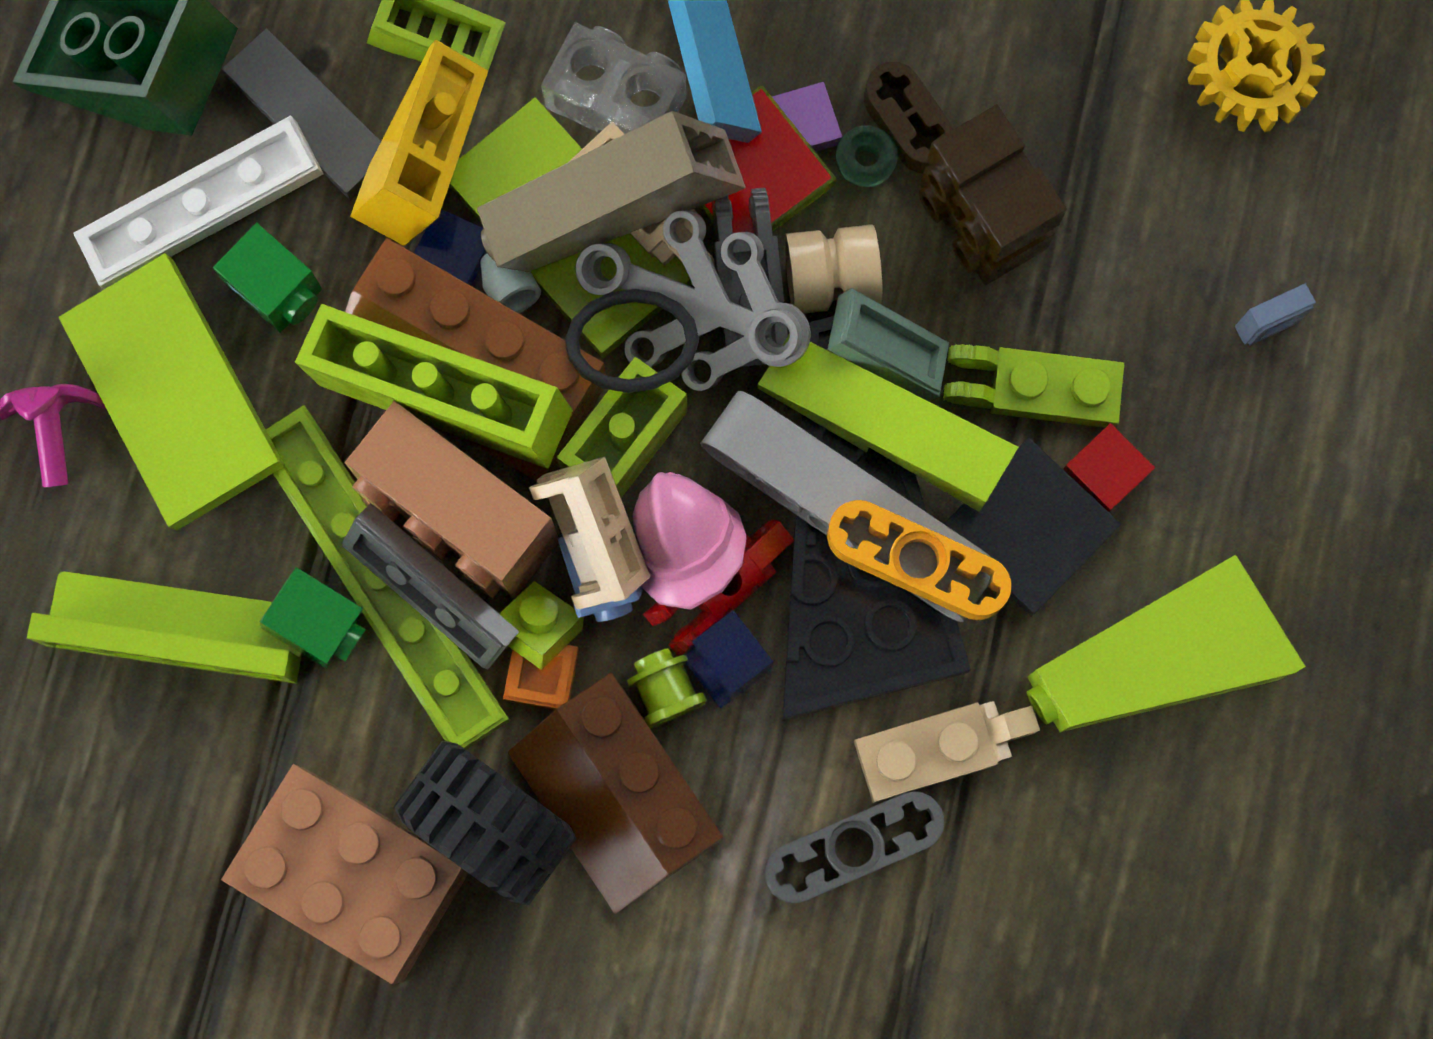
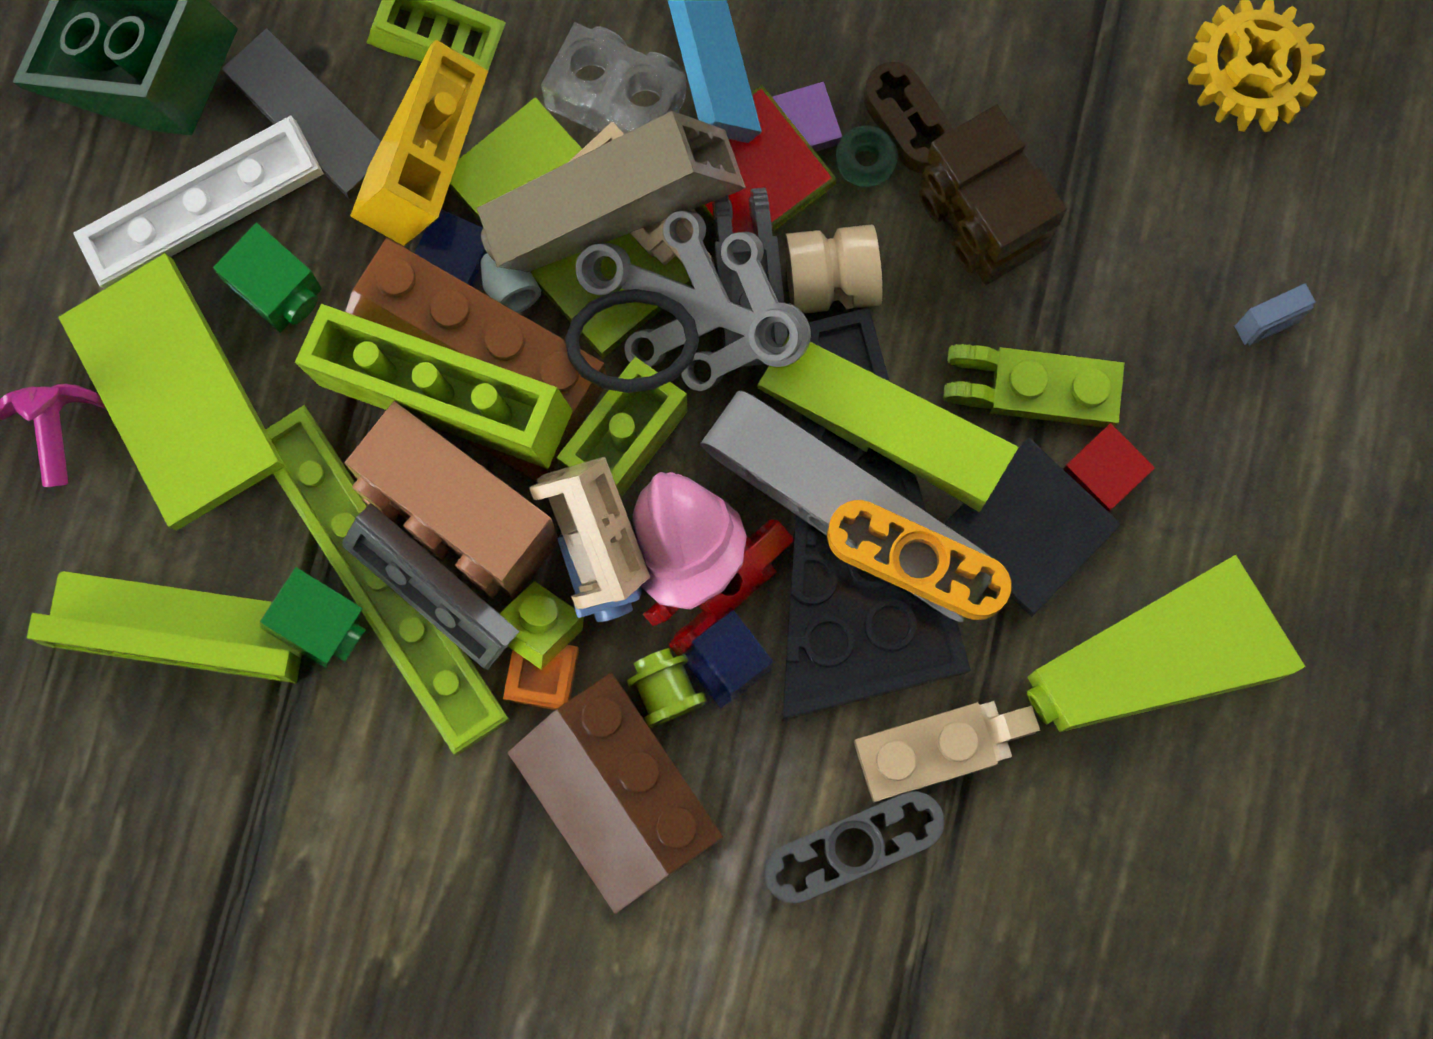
(345, 874): nougat brick -> none
(484, 823): black tyre -> none
(888, 345): sand green tile -> none

